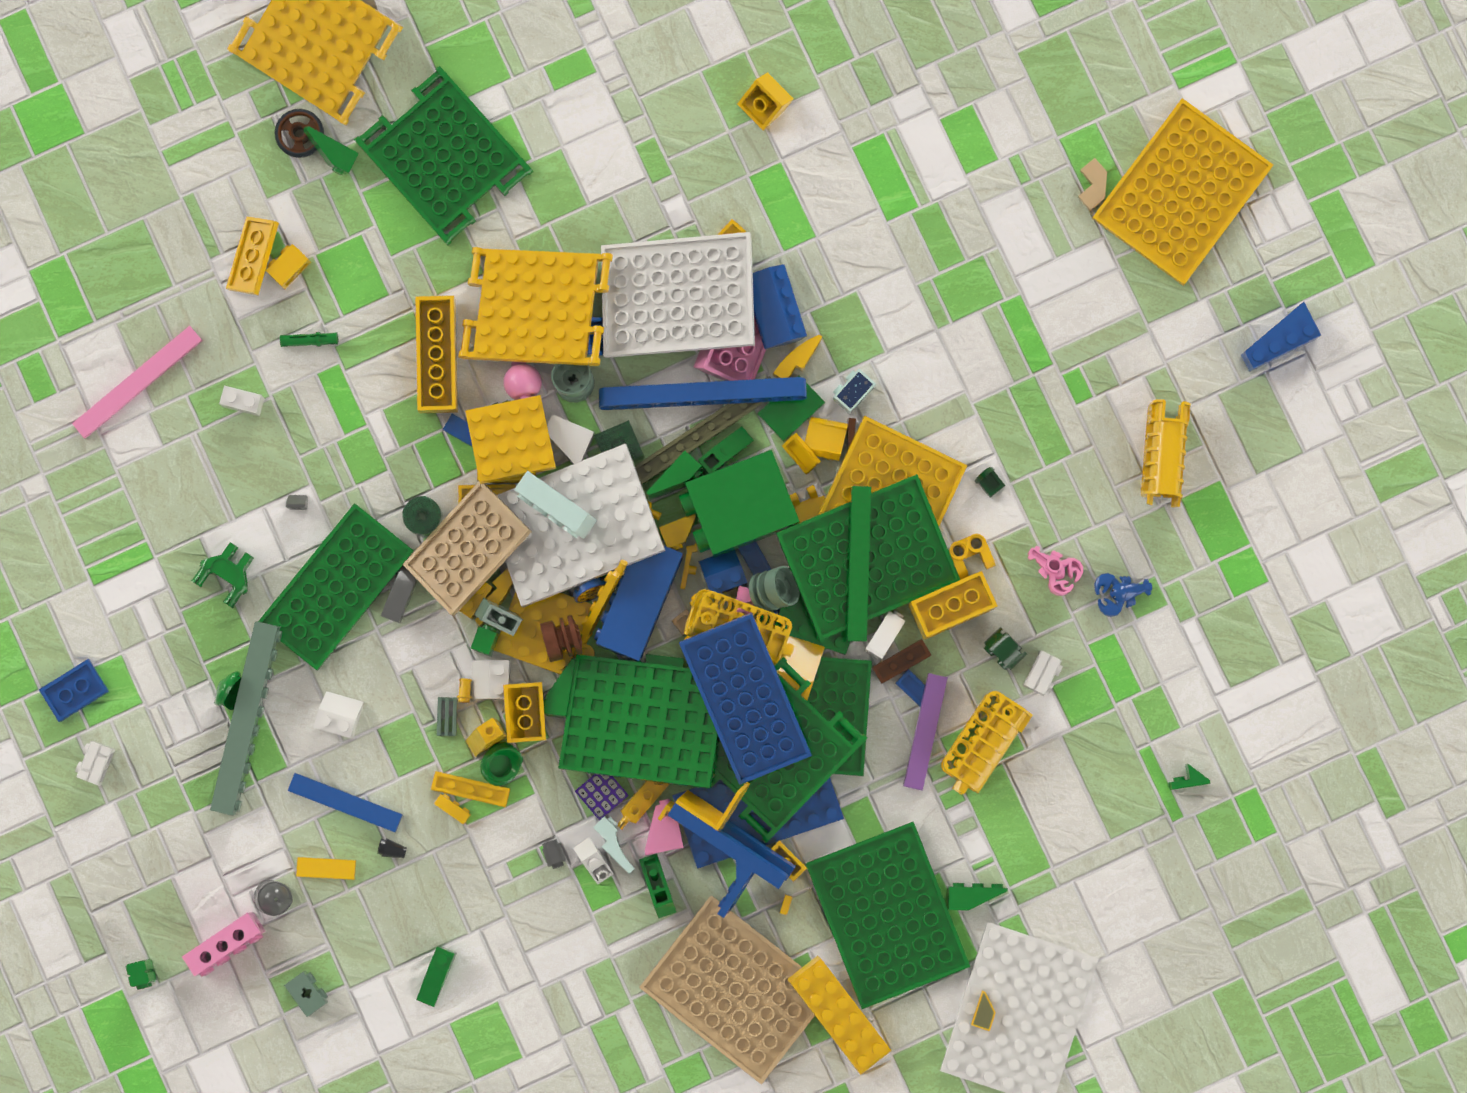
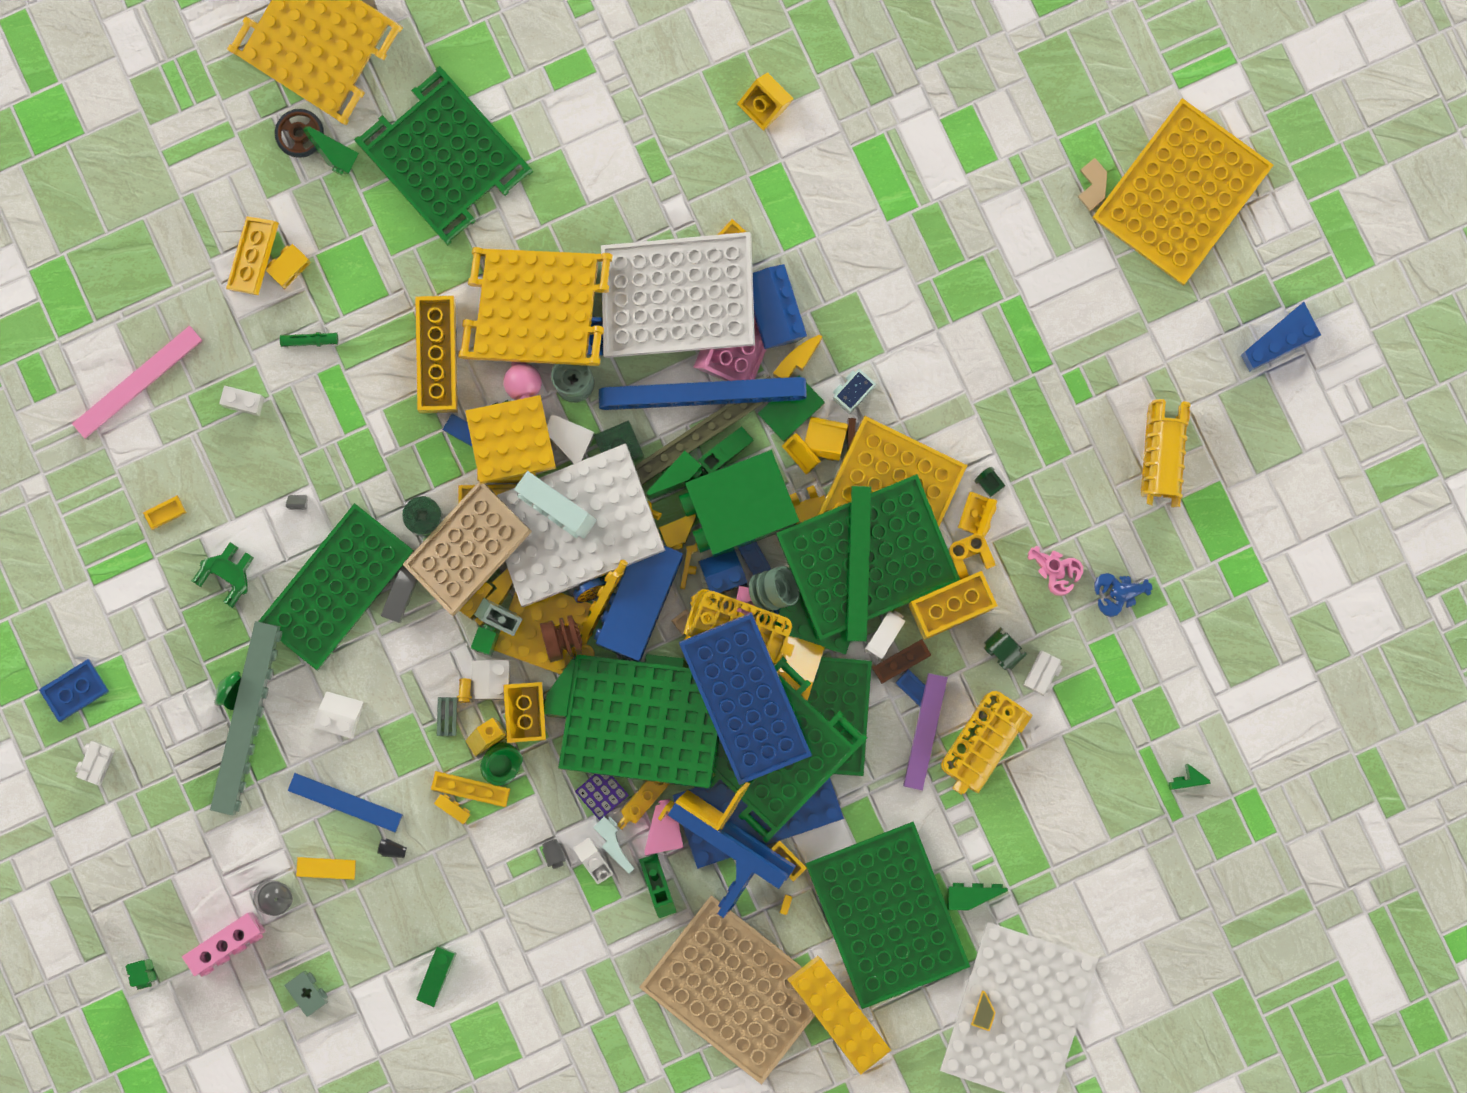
(164, 512): none -> yellow tile
(977, 514): none -> yellow bracket

